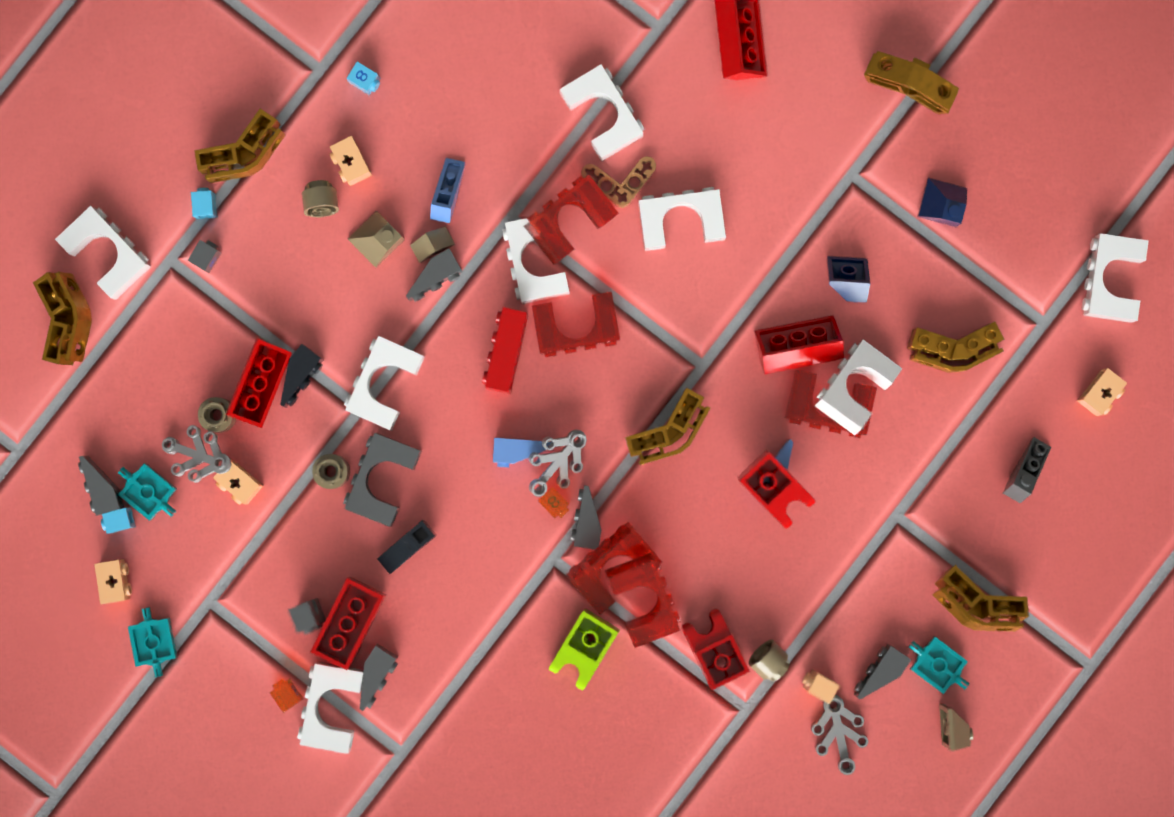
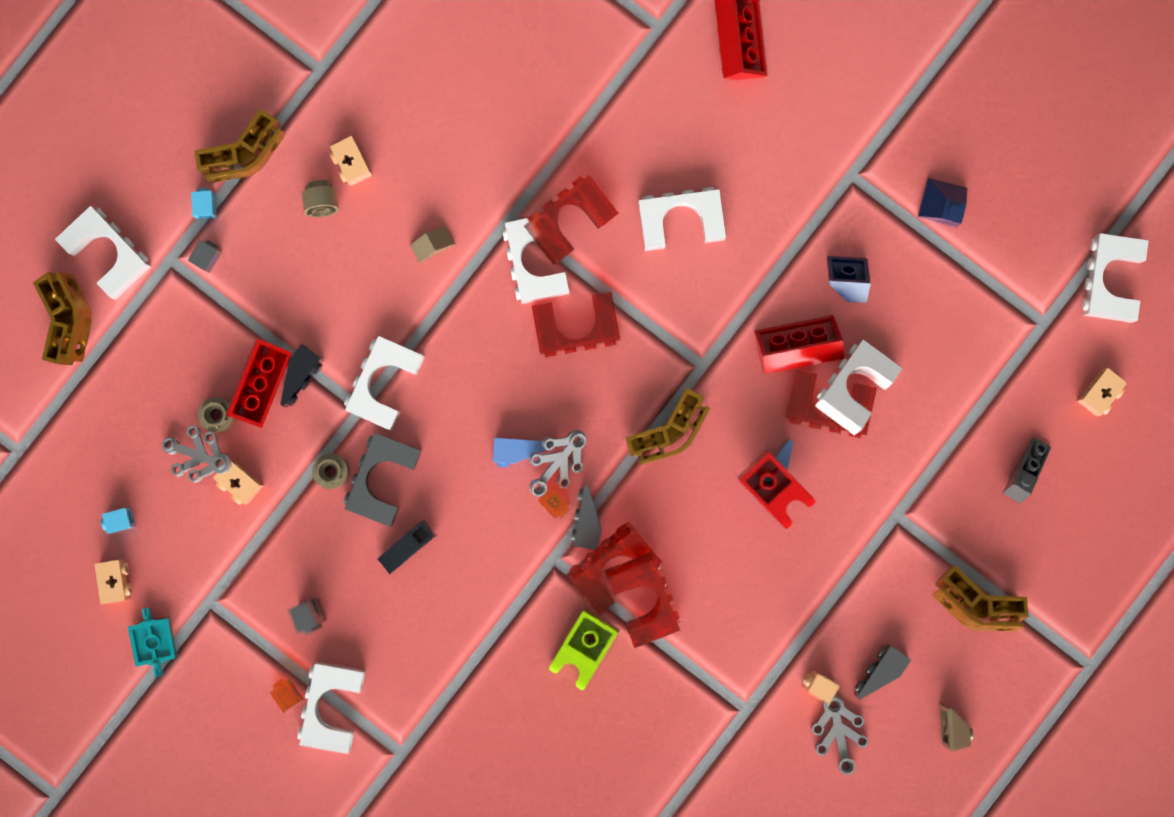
(100, 487): dark grey slope -> none
(147, 491): teal plate -> none
(348, 623): red brick -> none
(364, 78): medium azure brick -> none
(375, 670): dark grey slope -> none
(376, 239): dark tan slope -> none
(438, 270): dark grey slope -> none
(447, 190): medium blue slope -> none
(506, 350): red brick -> none
(599, 84): white arch -> none
(624, 187): medium nougat beam -> none
(716, 644): red brick -> none
(769, 661): dark tan piece -> none
(912, 80): pearl gold brick -> none
(938, 665): teal plate -> none
(950, 349): pearl gold brick -> none

